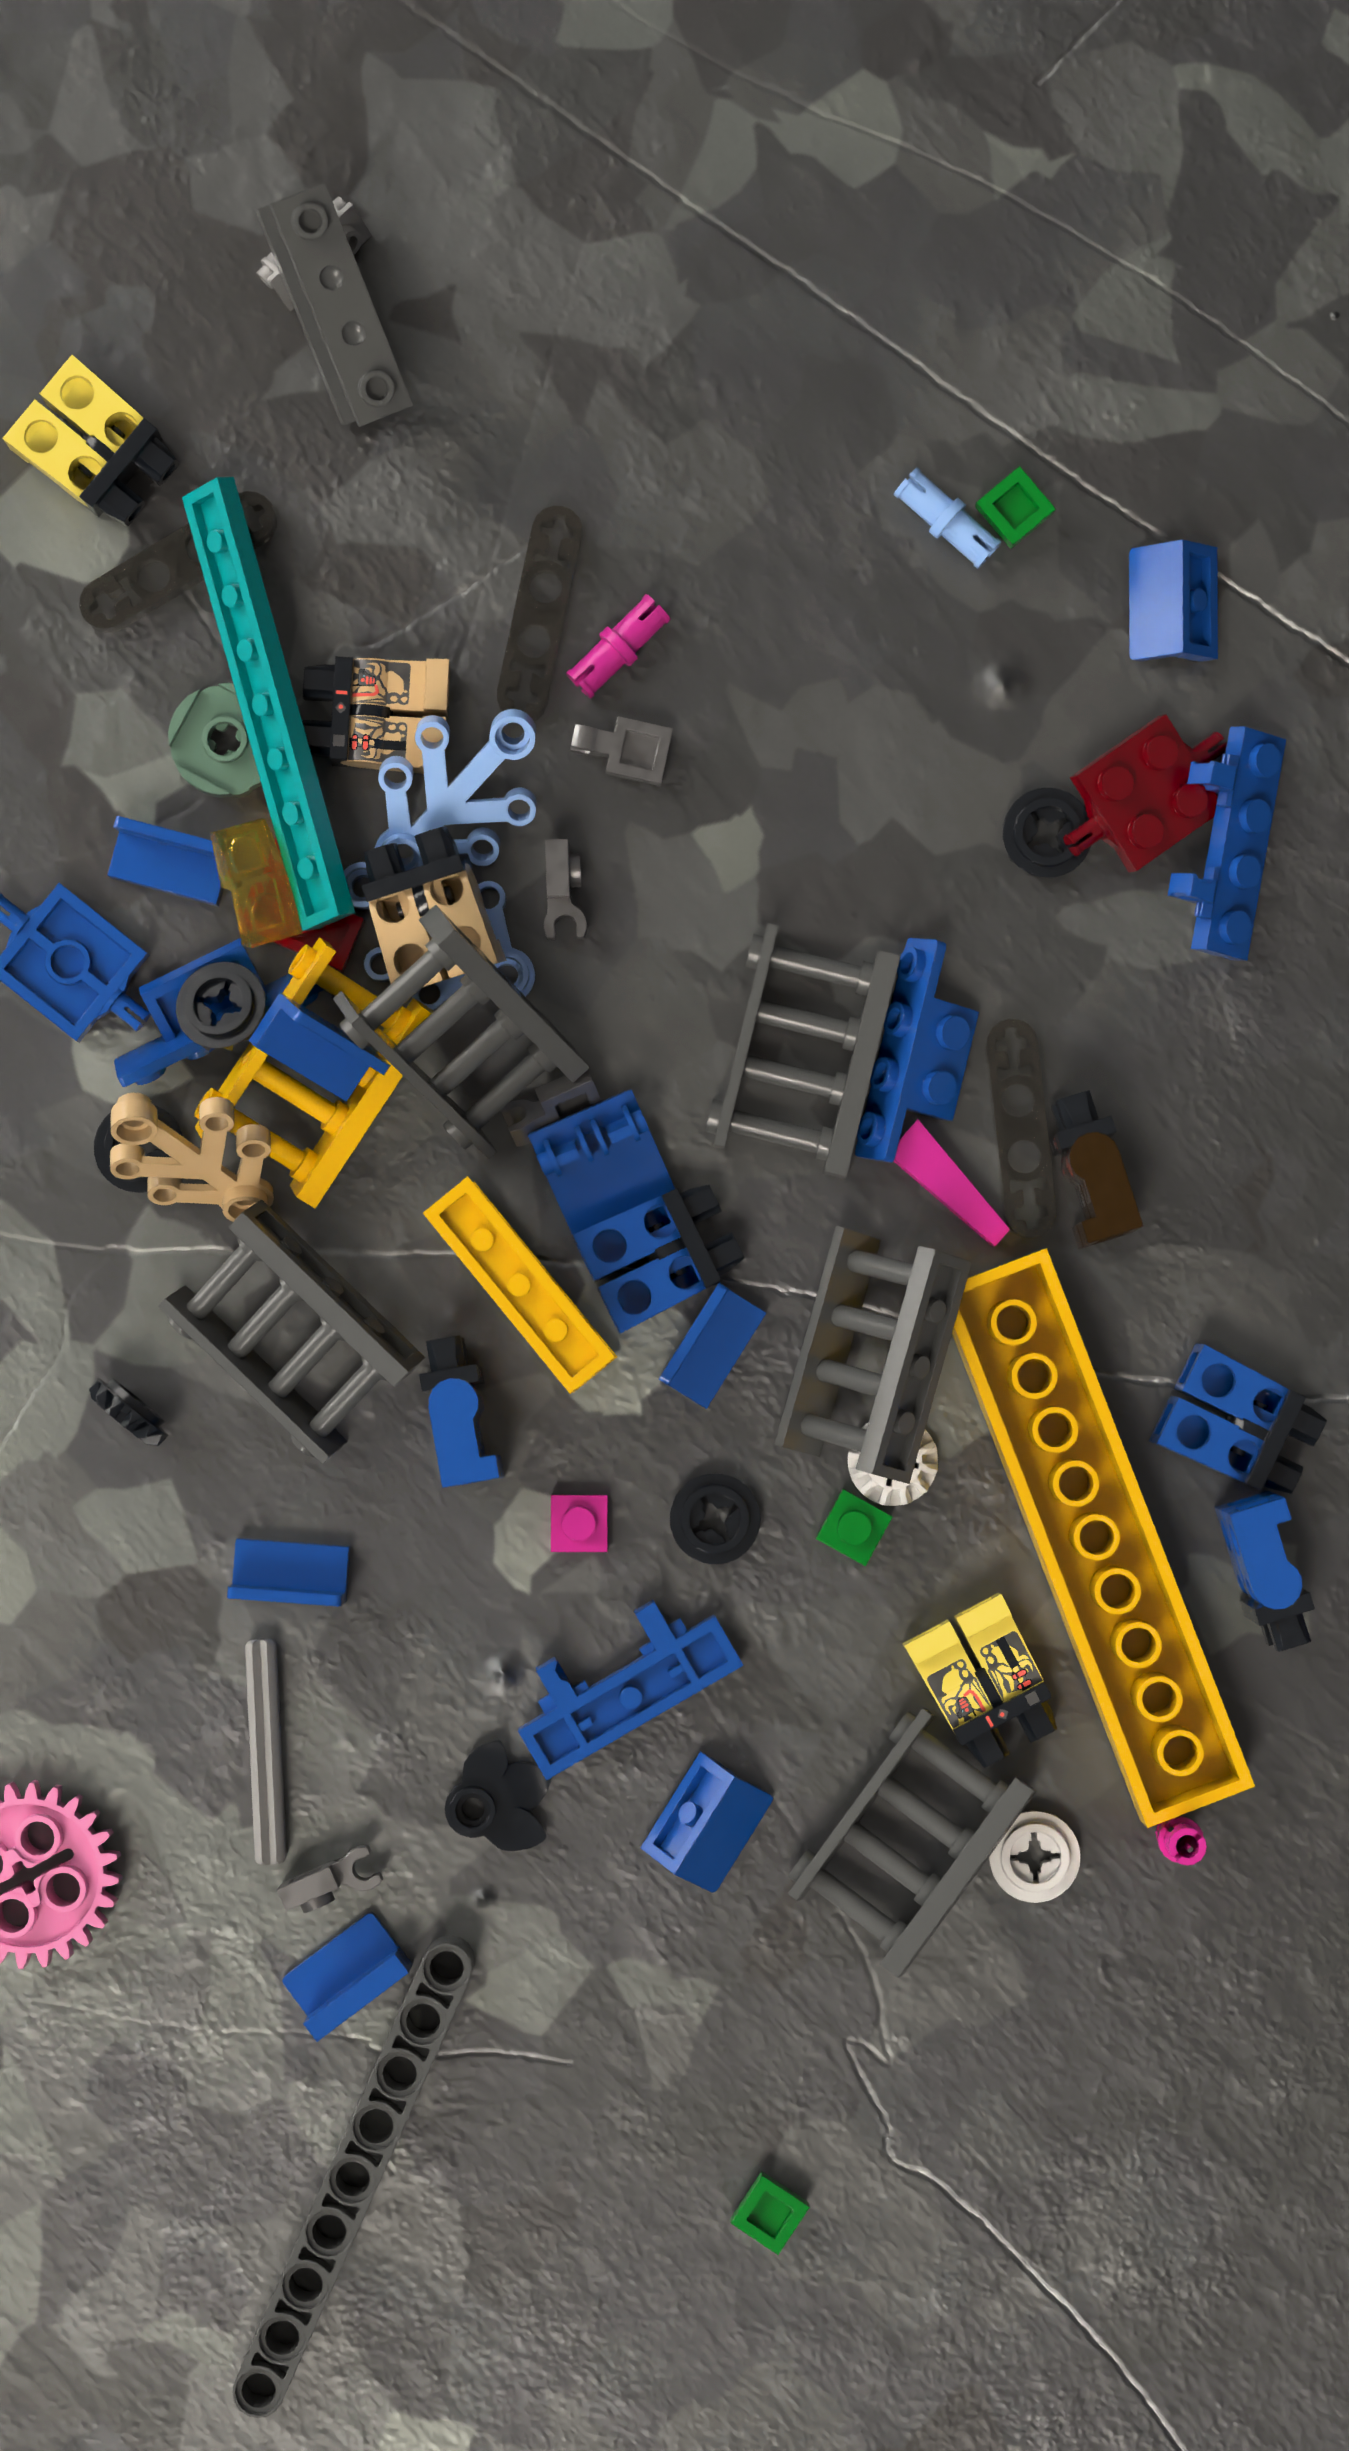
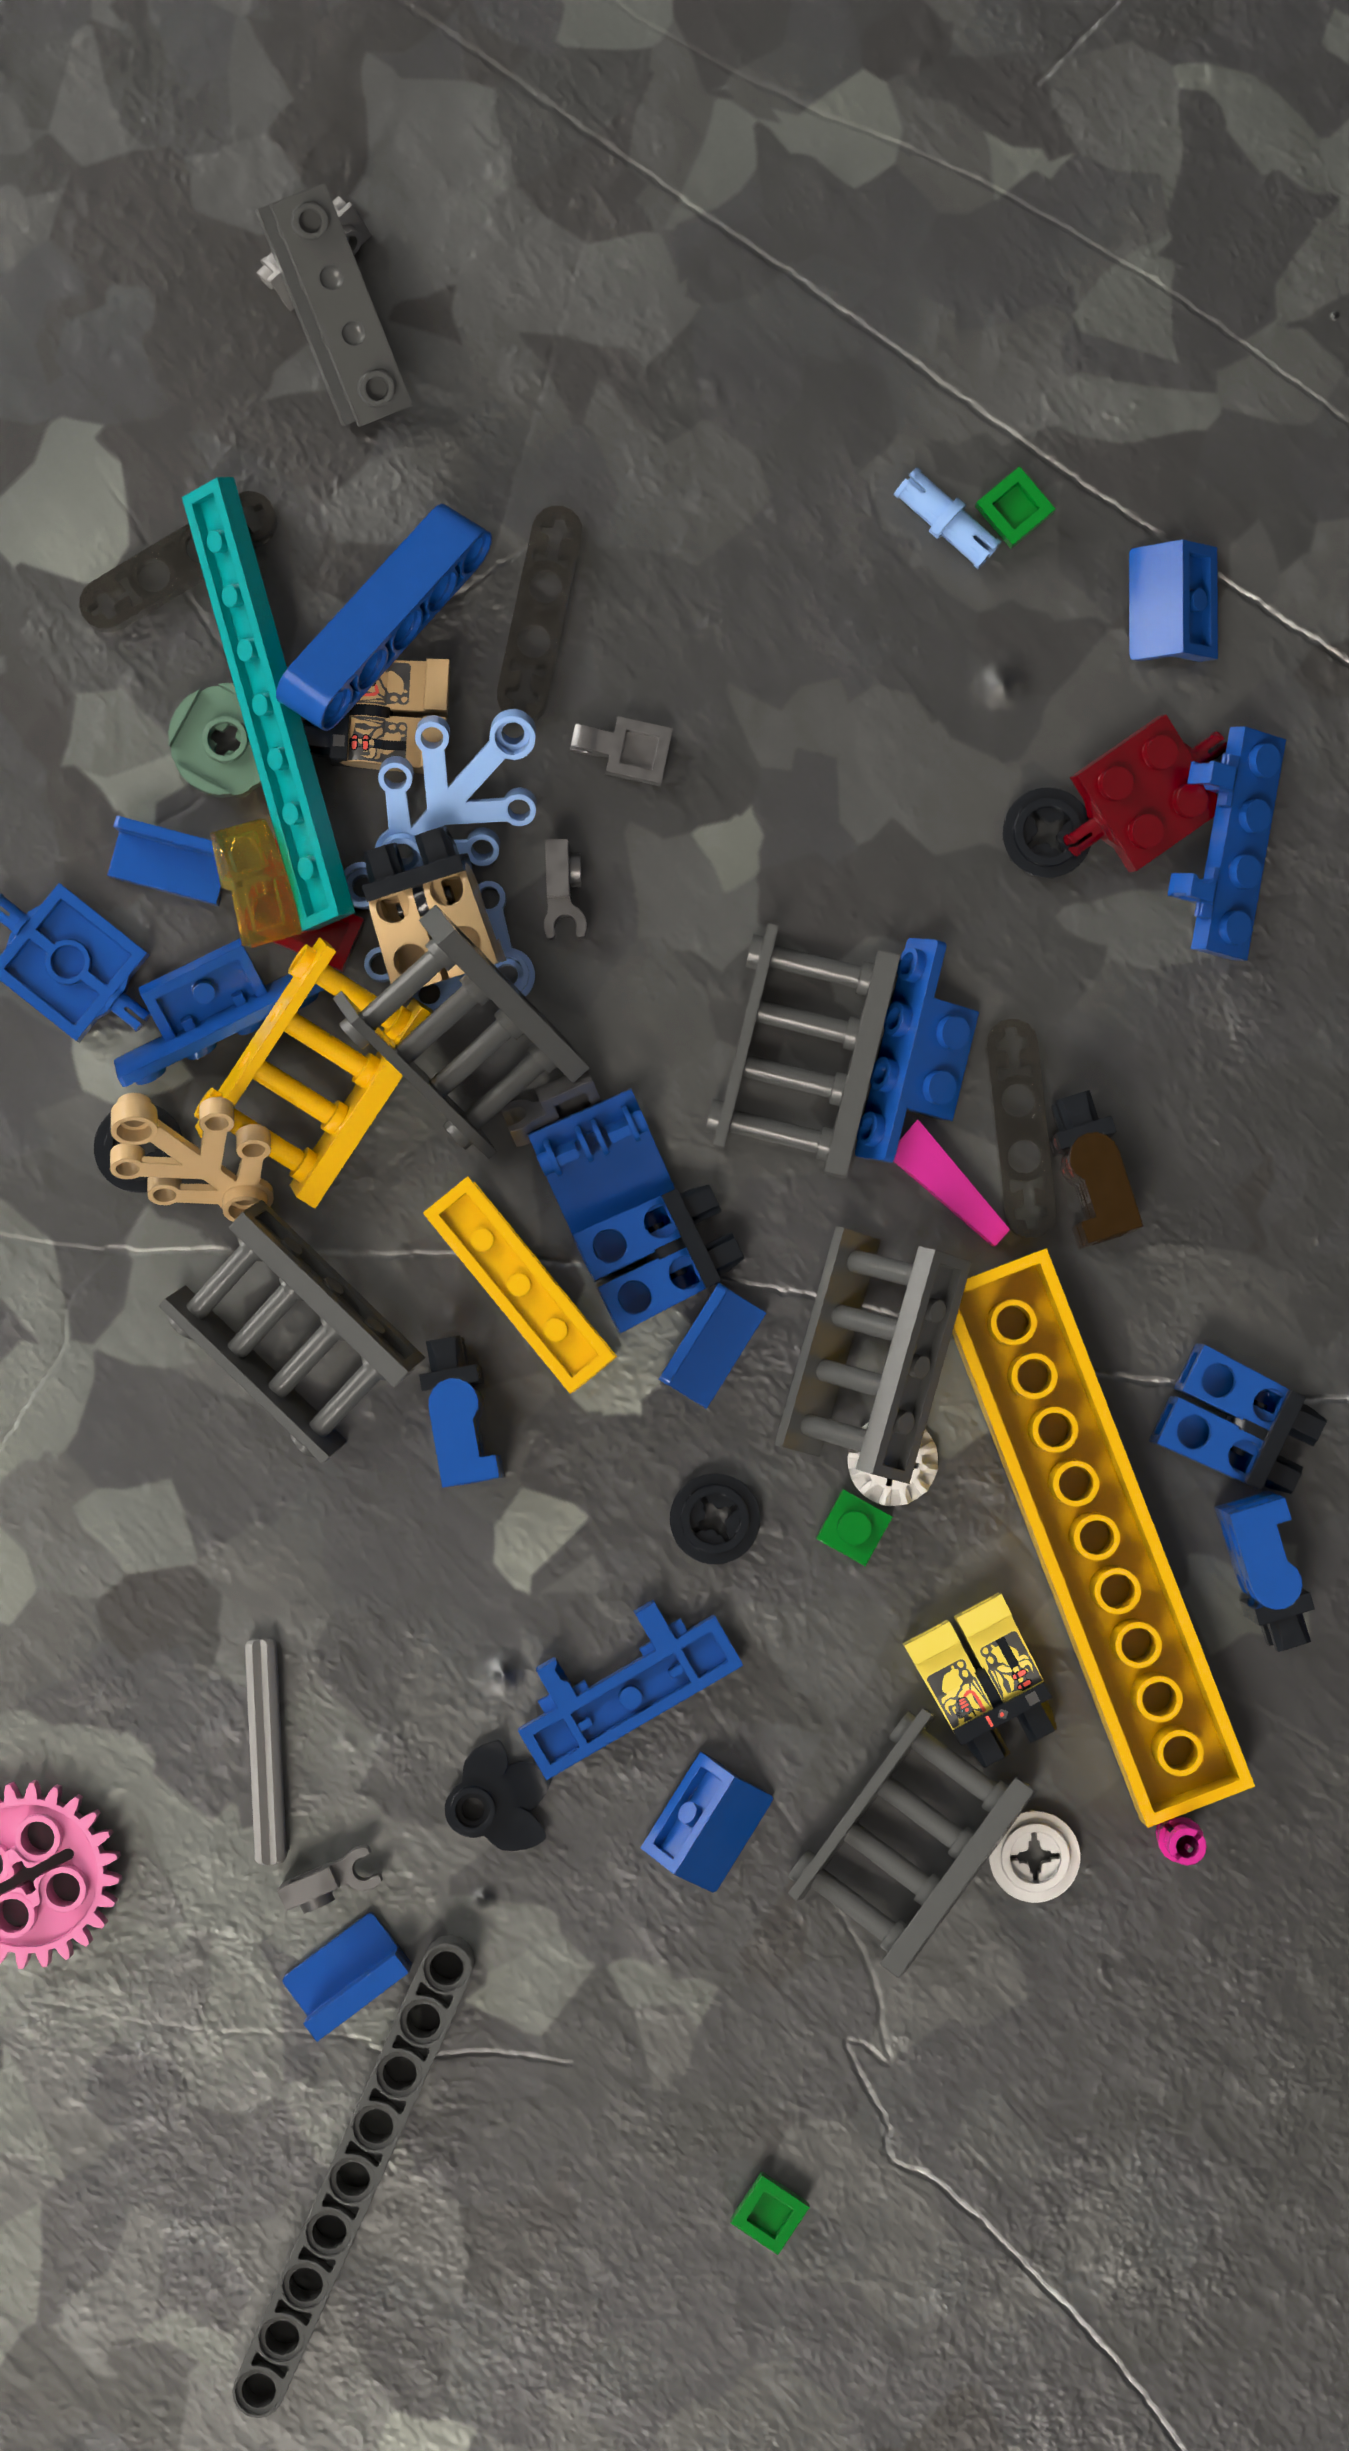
(105, 457): light yellow hips -> none
(129, 1411): black gear -> none
(211, 986): black gear -> none
(290, 1572): blue panel -> none
(314, 1047): blue panel -> none
(383, 617): none -> blue beam
(579, 1523): dark pink plate -> none
(618, 646): dark pink pin -> none

